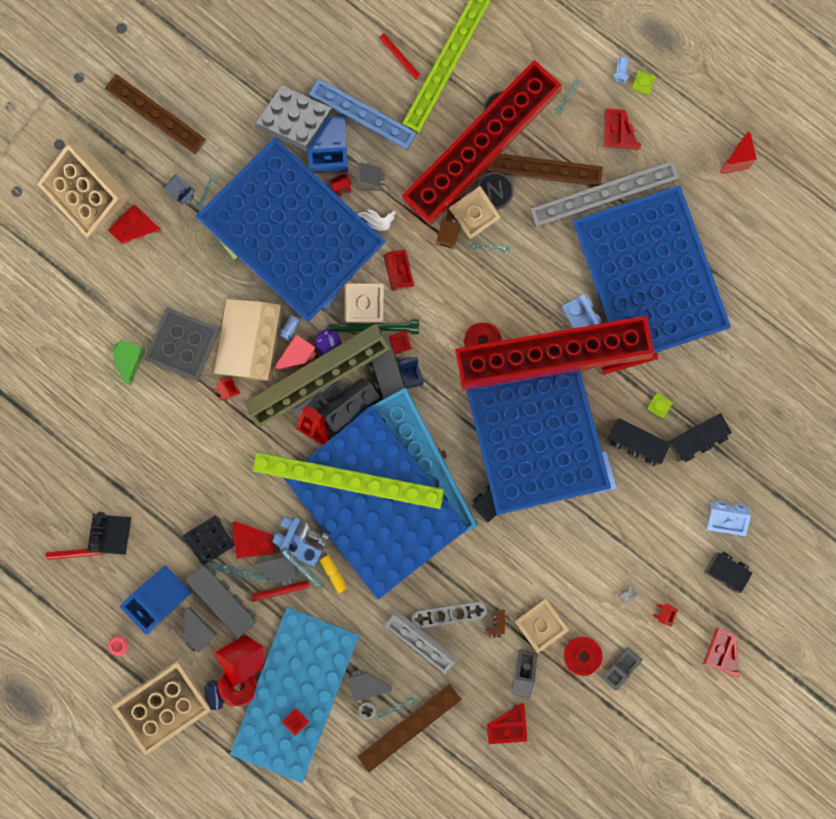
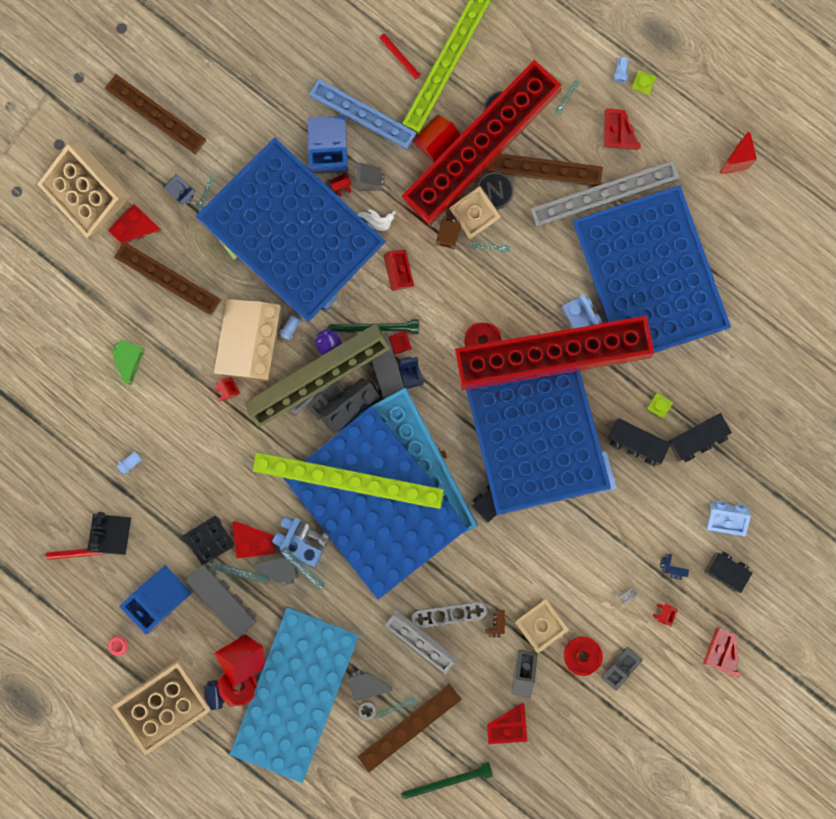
(129, 463): none -> light blue pin
(167, 278): none -> reddish brown plate
(182, 344): dark grey plate -> none
(197, 631): dark grey slope -> none
(280, 590): red bar -> none
(293, 117): plate -> none
(295, 721): red tile -> none
(297, 355): coral slope -> none
(313, 425): red wing -> none
(333, 573): yellow piece -> none
(363, 302): tan plate -> none
(436, 137): none -> red slope
(483, 771): none -> dark green piece
(617, 367): red bar -> none
(676, 572): none -> dark blue bracket

